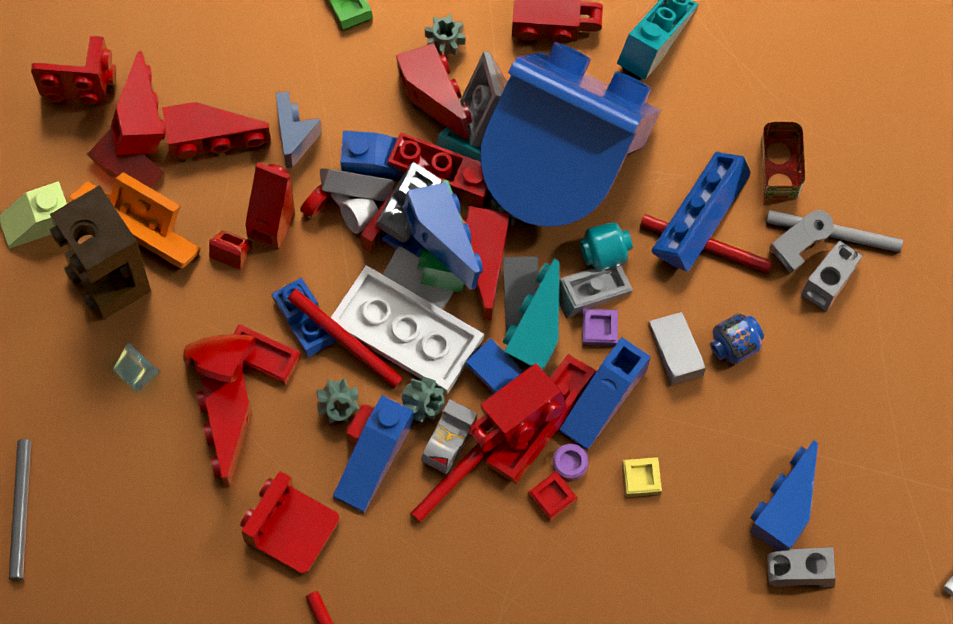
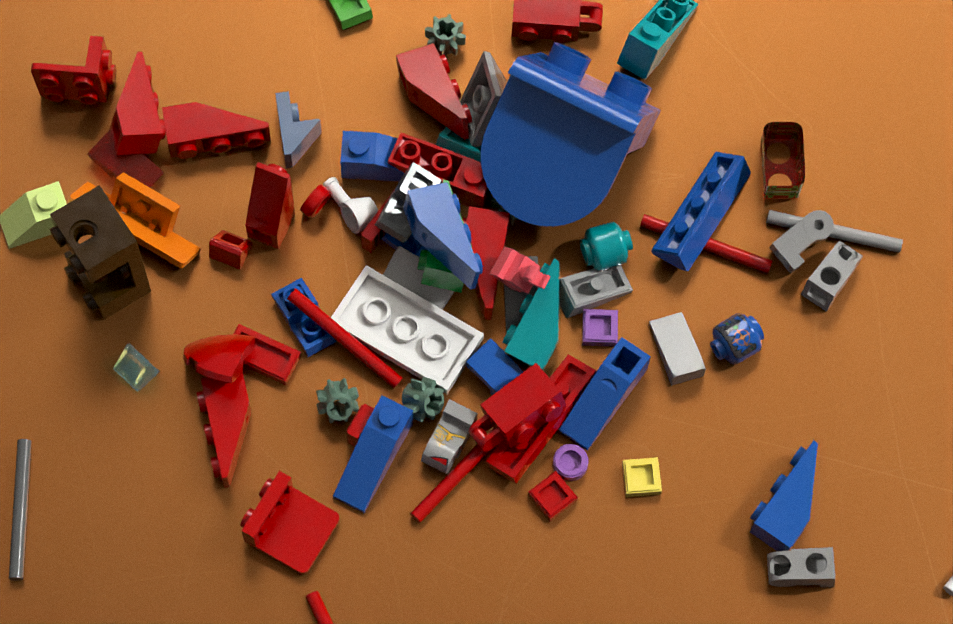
(355, 184): light grey slope -> none
(518, 271): none -> coral piece

